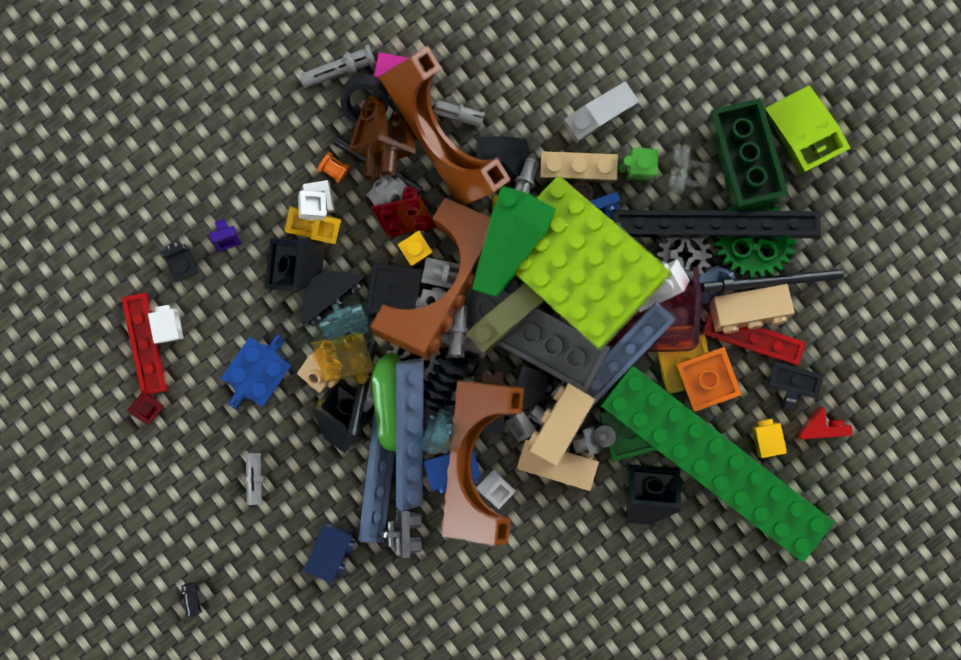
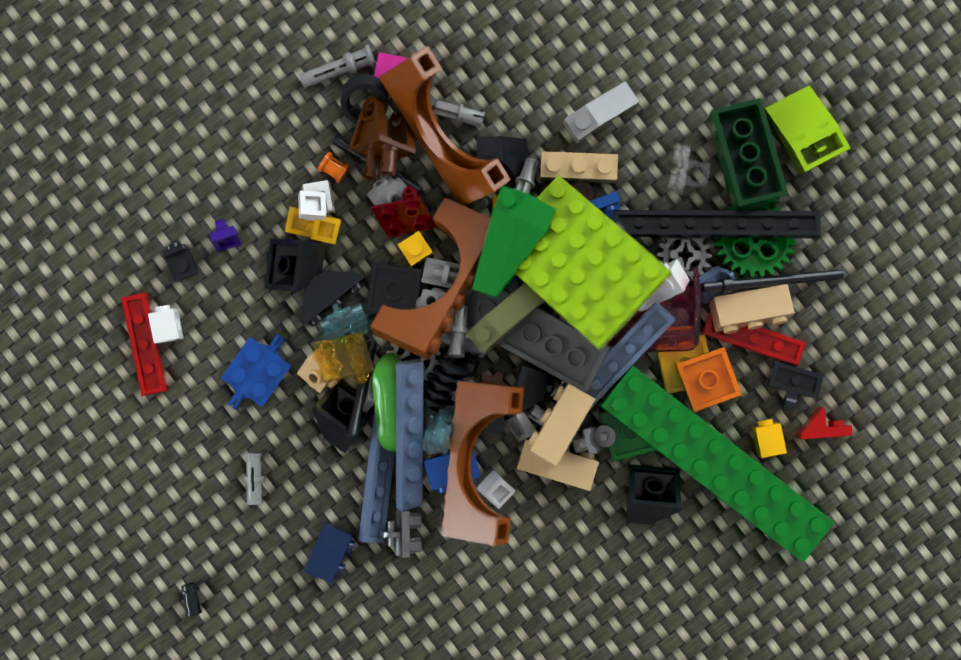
(145, 408): dark red tile -> none
(640, 165): bright green brick -> none

